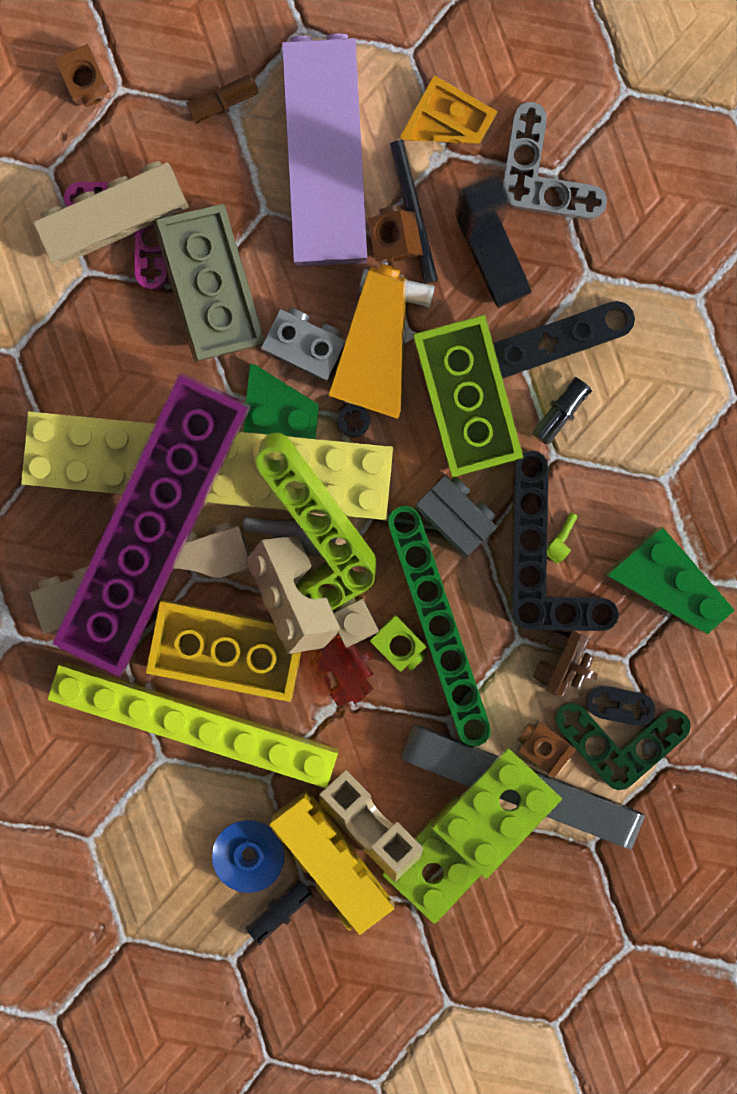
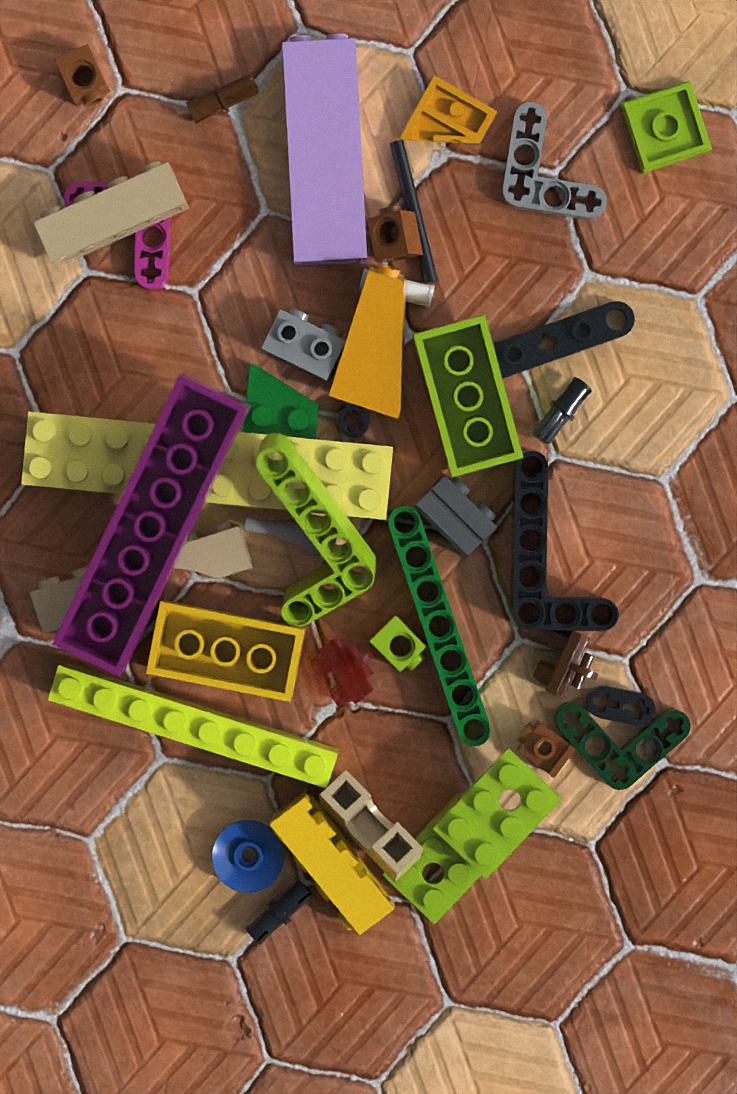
(209, 282): olive plate -> none
(299, 621): tan arch -> none
(355, 621): tan brick -> none
(481, 217): black beam -> none
(557, 549): lime hand -> none
(576, 809): dark grey beam -> none
(665, 127): none -> lime tile
(672, 581): green wedge -> none

